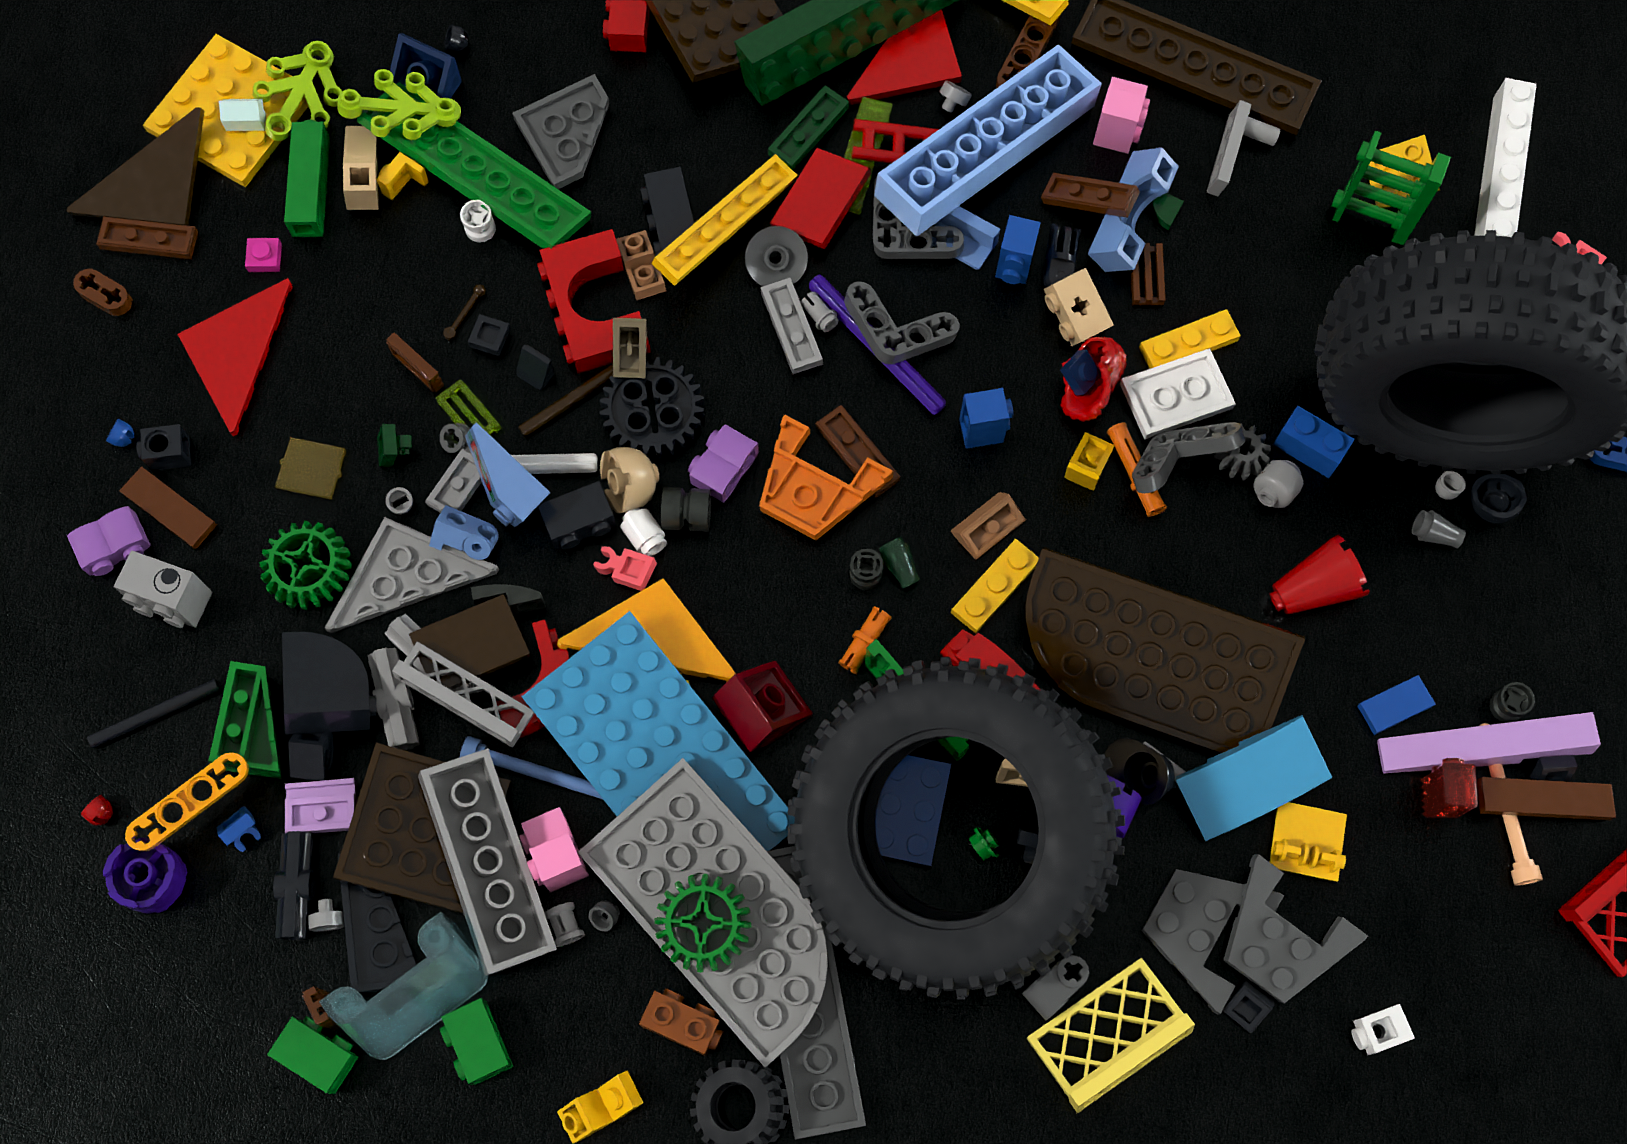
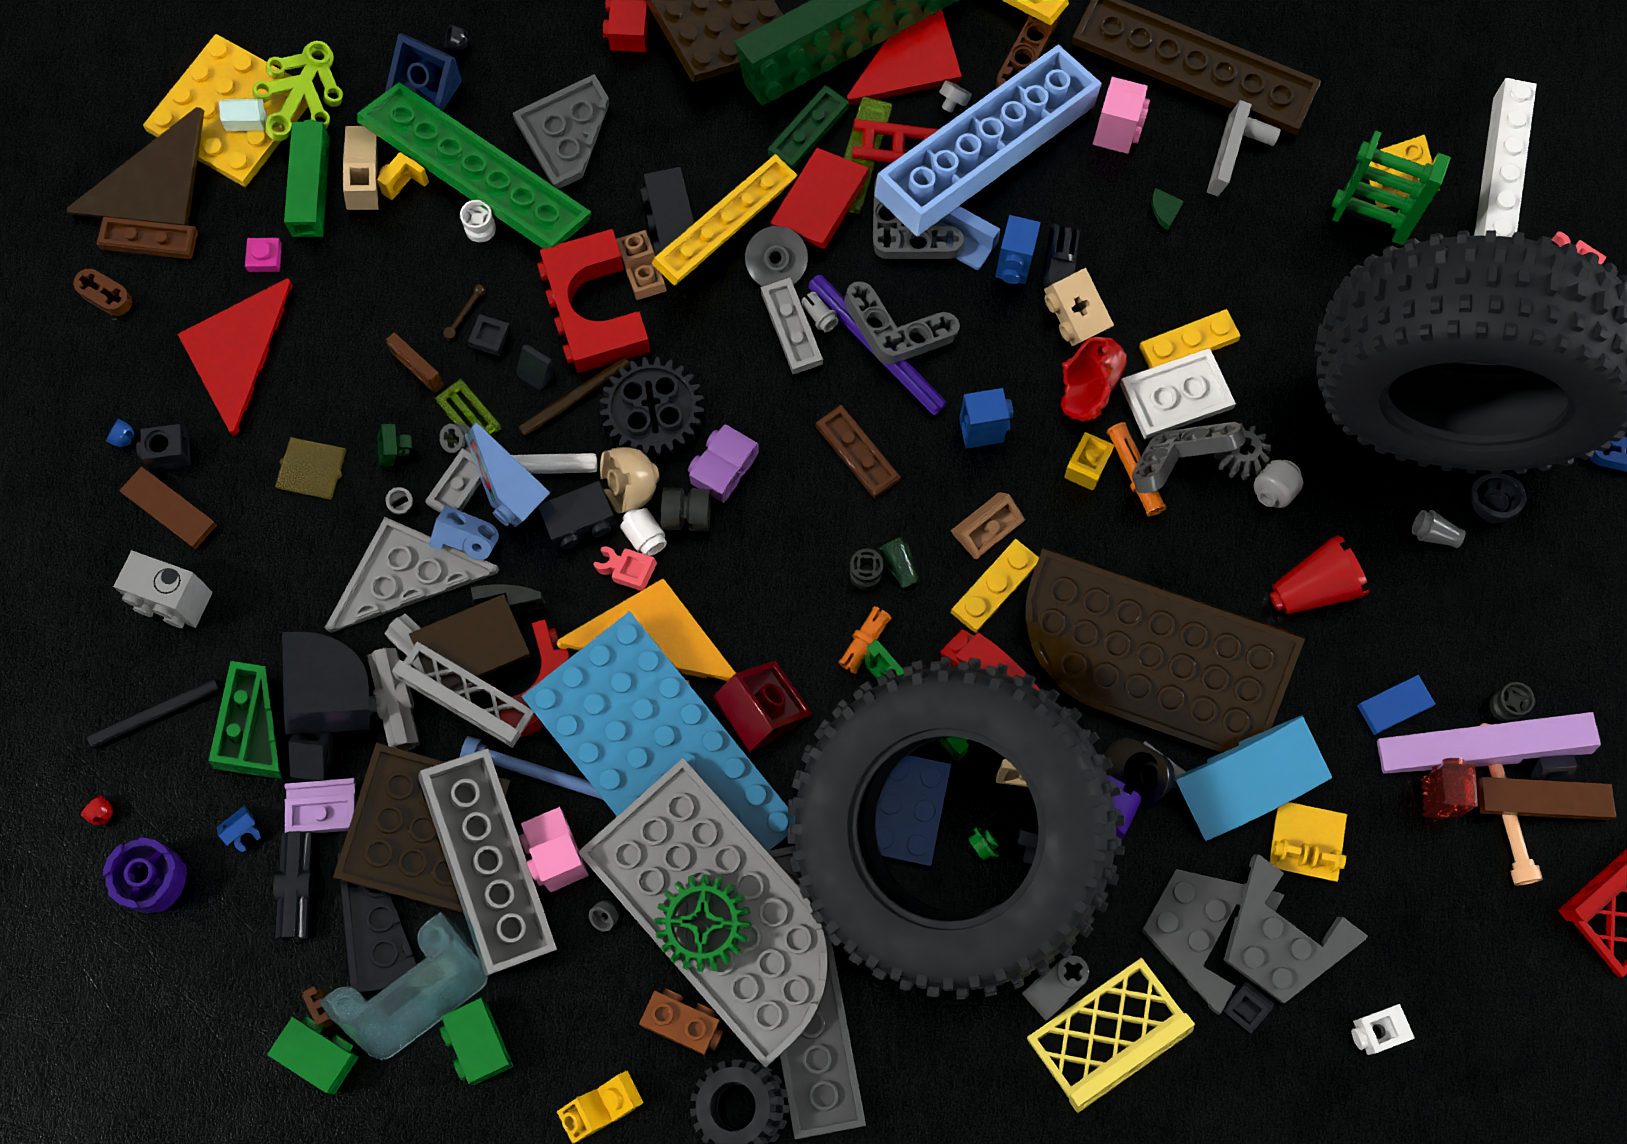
(108, 541): medium lavender brick -> none
(184, 796): light orange beam -> none
(310, 541): green gear -> none
(326, 918): light grey tile -> none
(436, 110): lime plant -> none
(564, 924): light grey bush -> none
(629, 347): dark tan slope -> none
(808, 496): orange wing -> none
(1081, 372): dark blue plate -> none
(1090, 195): reddish brown tile -> none
(1116, 243): medium blue arch -> none
(1148, 250): reddish brown tile -> none
(1313, 441): blue brick -> none
(1450, 485): light grey hinge -> none

